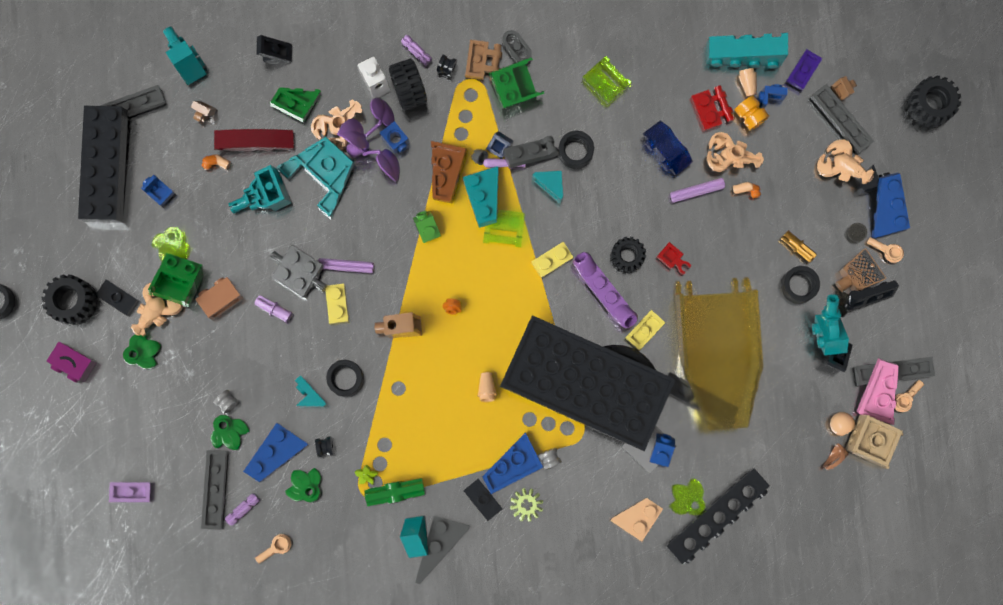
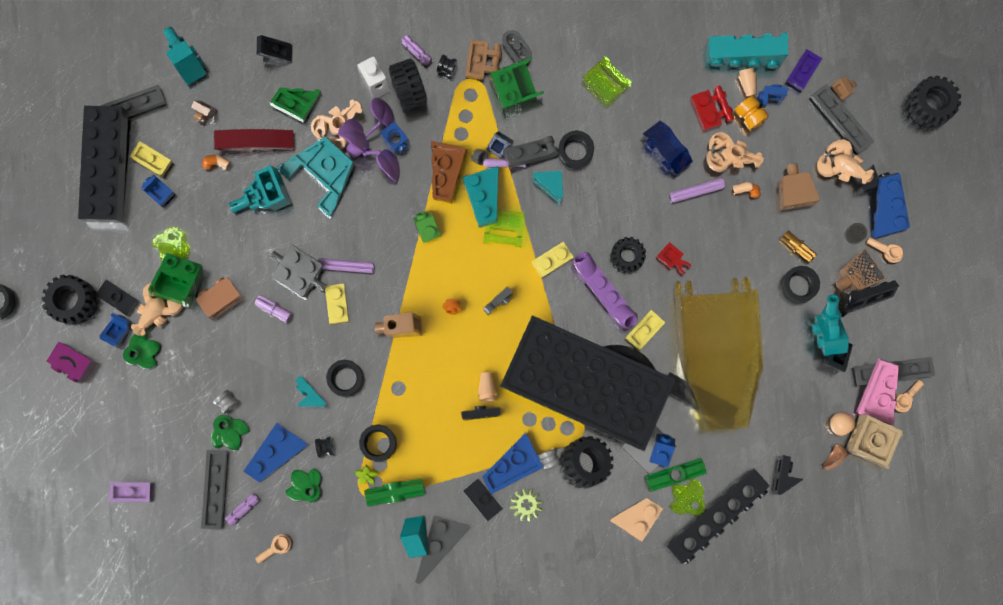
(115, 330): none -> blue bracket
(150, 159): none -> light yellow plate
(363, 443): none -> black tyre
(481, 412): none -> black plate
(502, 298): none -> dark grey plate
(600, 458): none -> black tyre
(688, 471): none -> green piece
(783, 481): none -> black slope
(797, 189): none -> medium nougat torso

